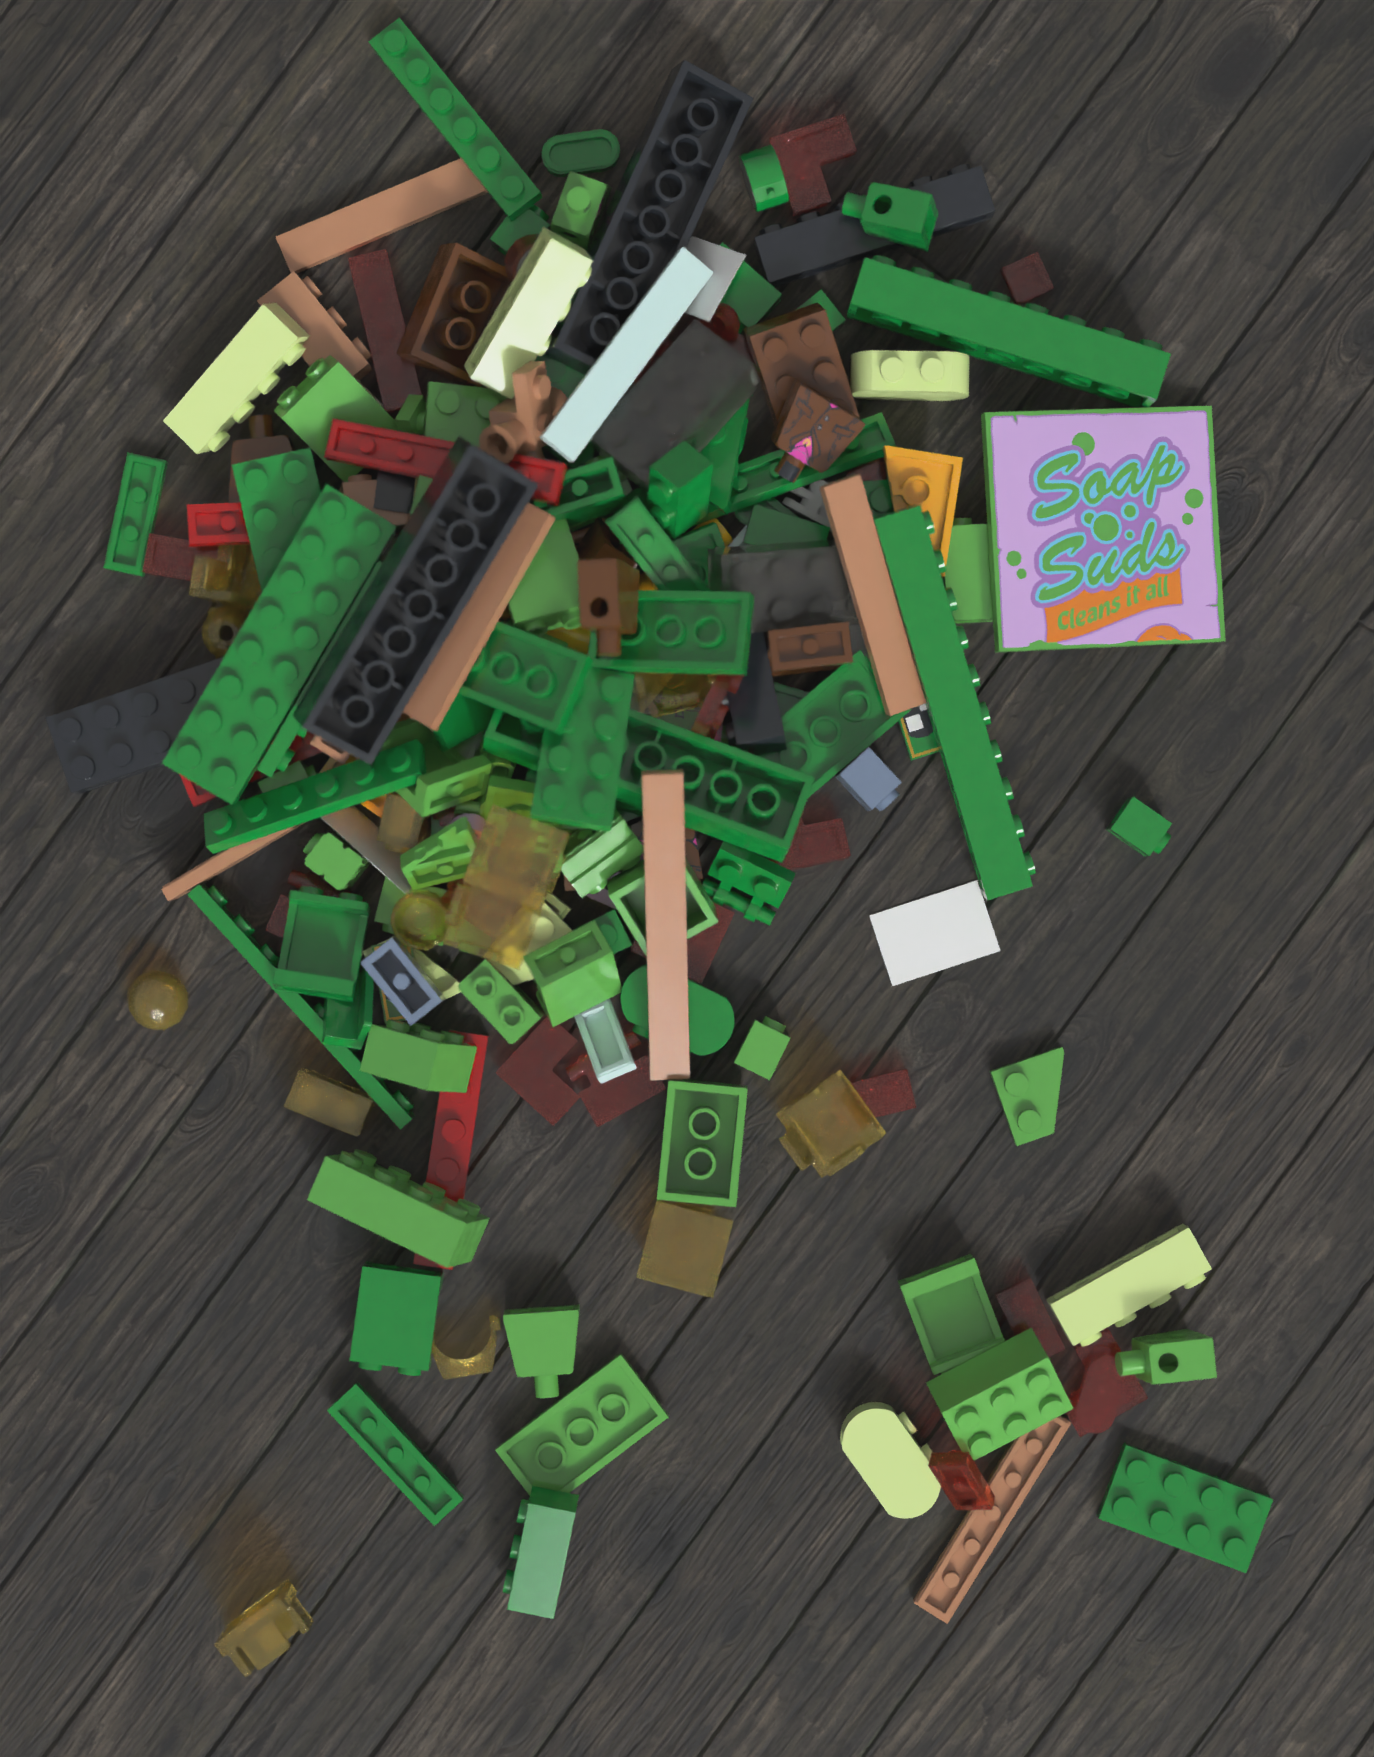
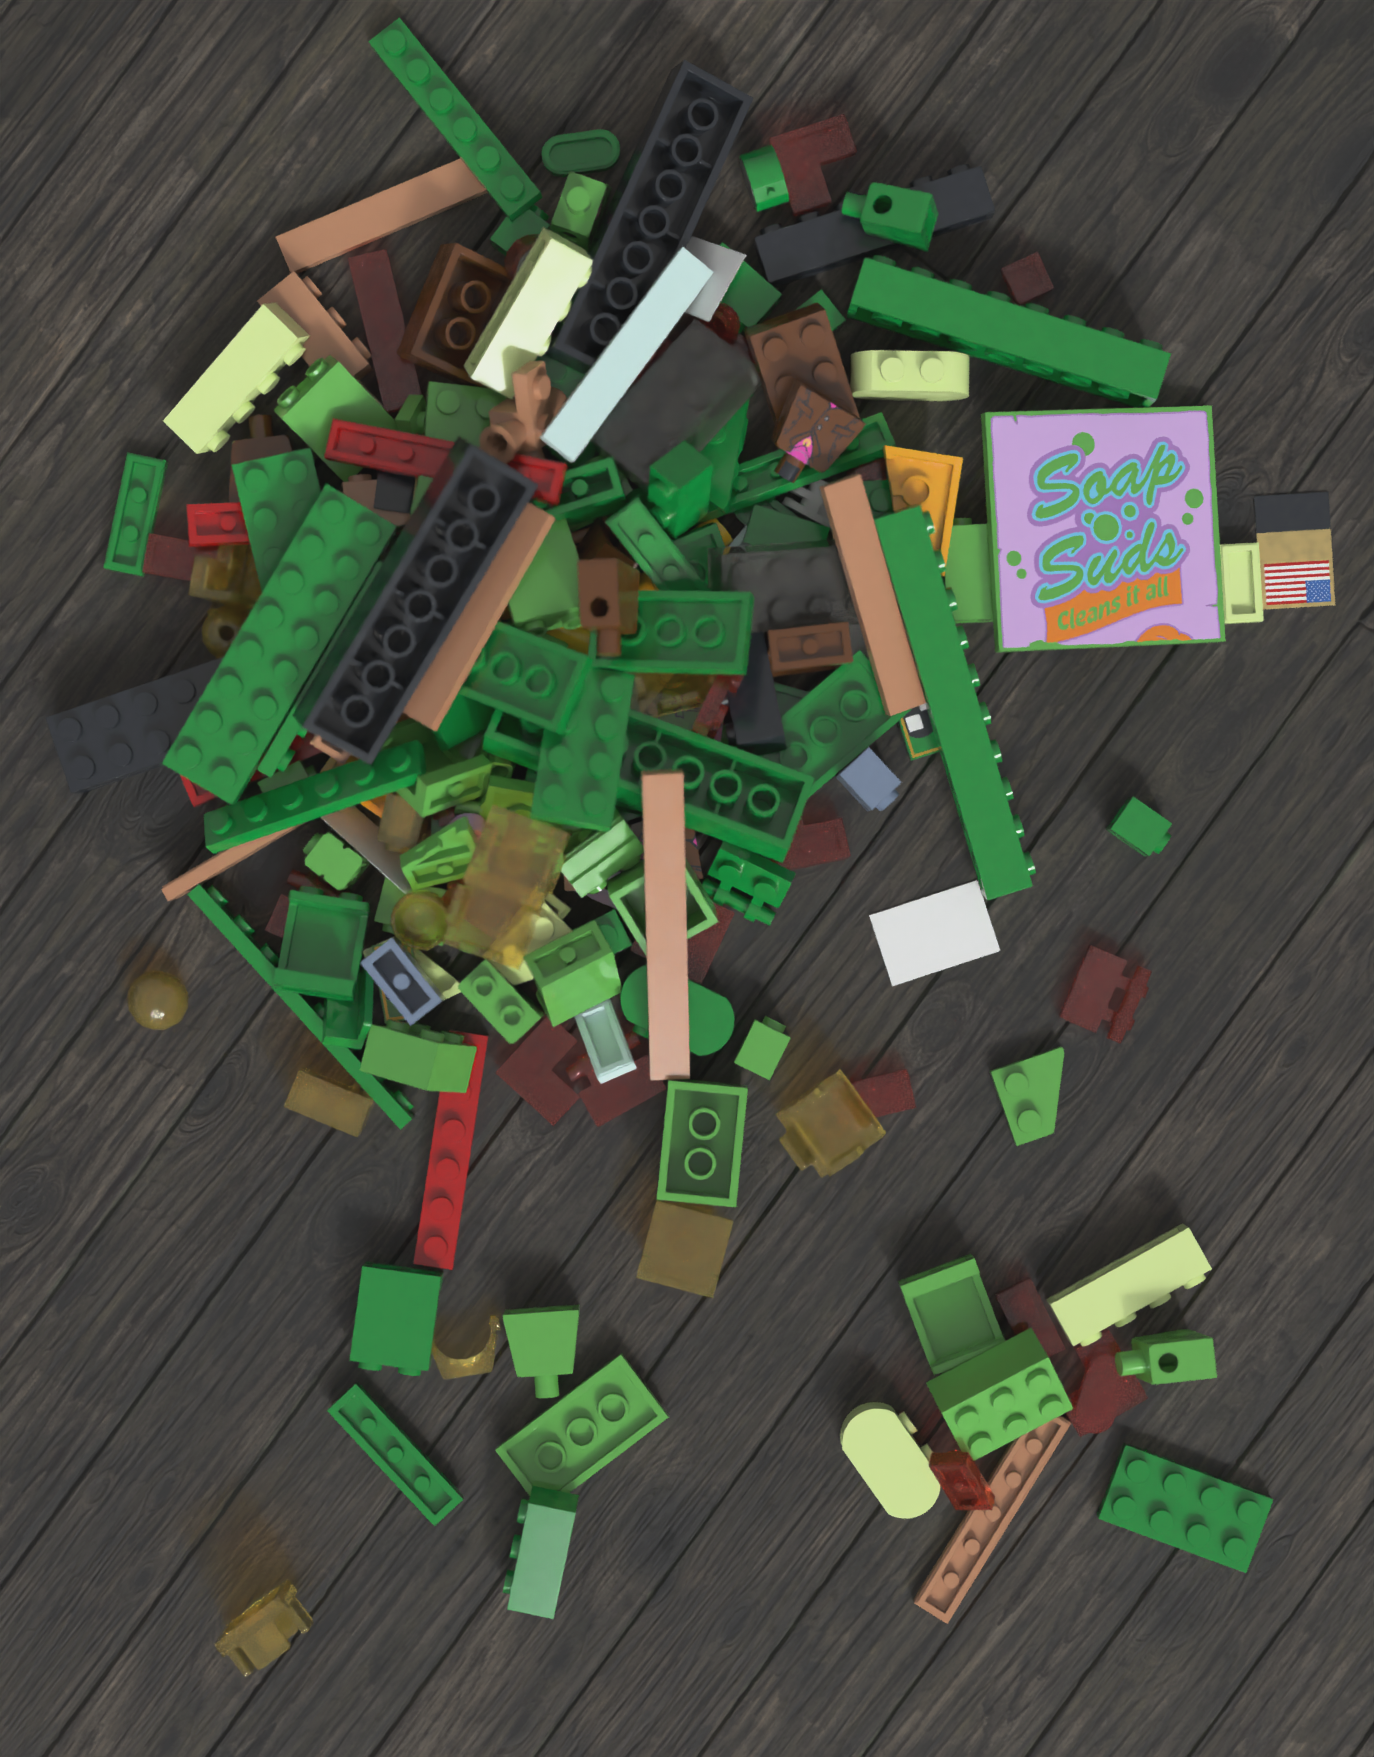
(399, 1208): bright green brick -> none
(1094, 988): none -> clear red plate
(1241, 583): none -> yellowish green tile
(1295, 550): none -> sticker

